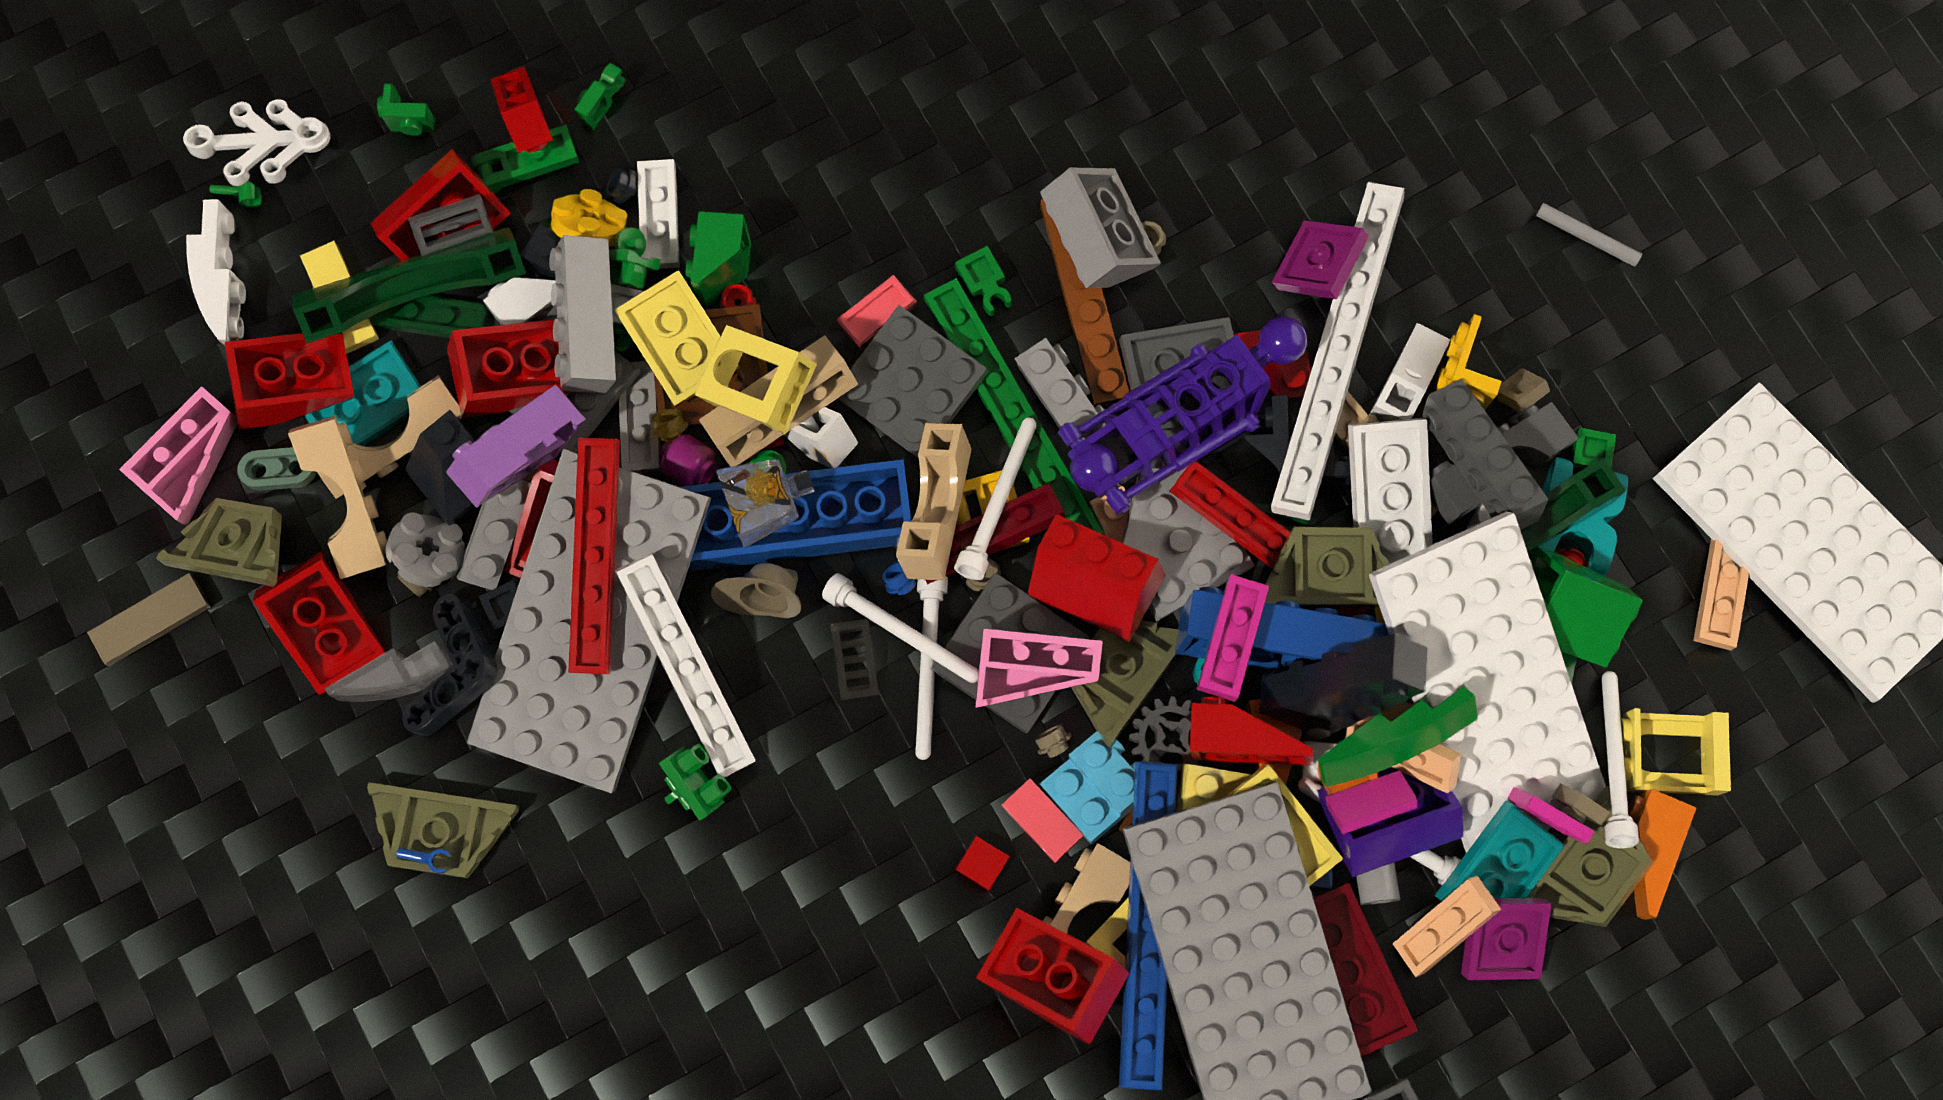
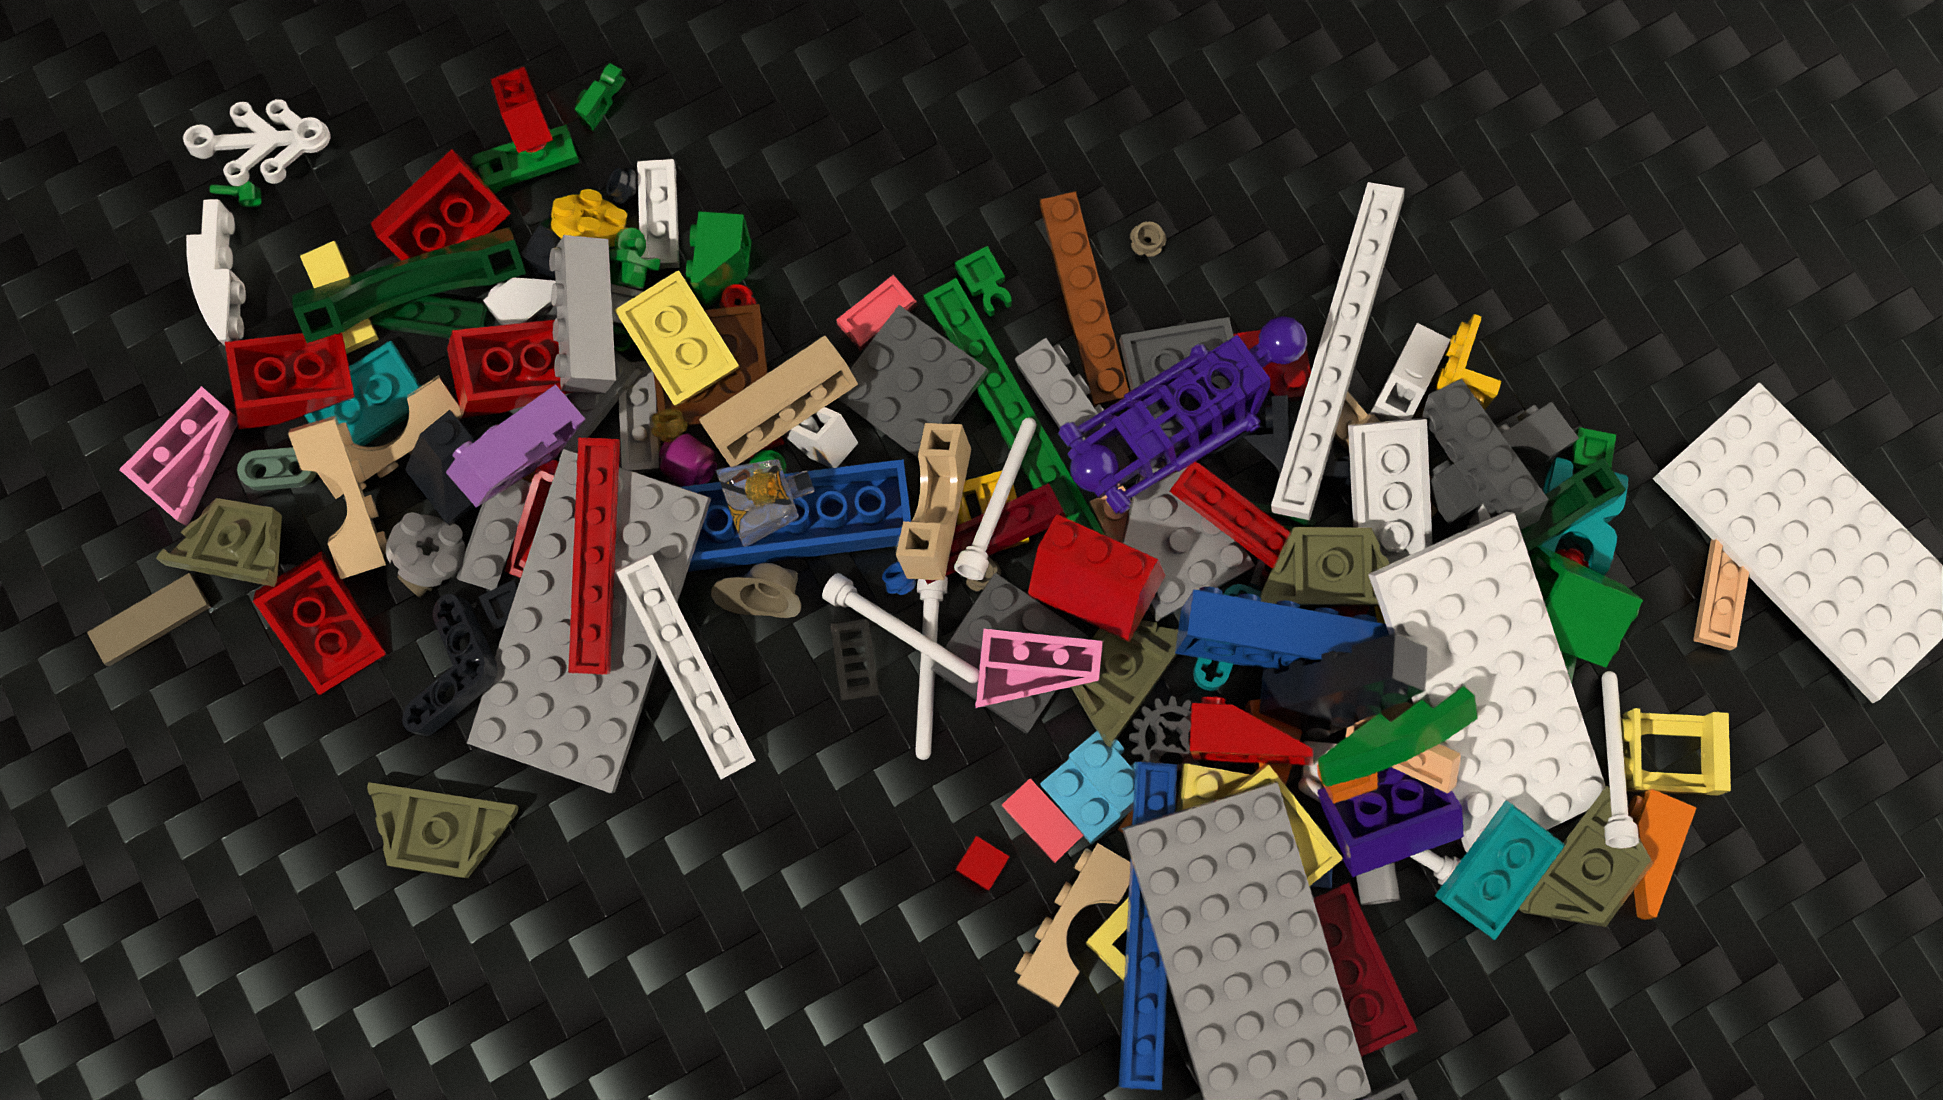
(392, 675): clear slope -> none
(404, 117): green bracket -> none
(423, 857): blue hand -> none
(446, 212): dark grey tile -> none
(691, 784): green hips -> none
(783, 393): light yellow panel -> none
(1053, 741): dark tan plate -> none
(1053, 975): red slope -> none
(1099, 226): light grey slope -> none
(1232, 638): dark pink plate -> none
(1320, 259): magenta plate -> none
(1371, 802): dark pink tile -> none
(1446, 926): light nougat plate -> none
(1510, 942): magenta plate -> none
(1522, 390): dark tan plate -> none
(1550, 815): dark pink tile -> none
(1579, 805): dark tan plate -> none
(1589, 234): light grey bar -> none

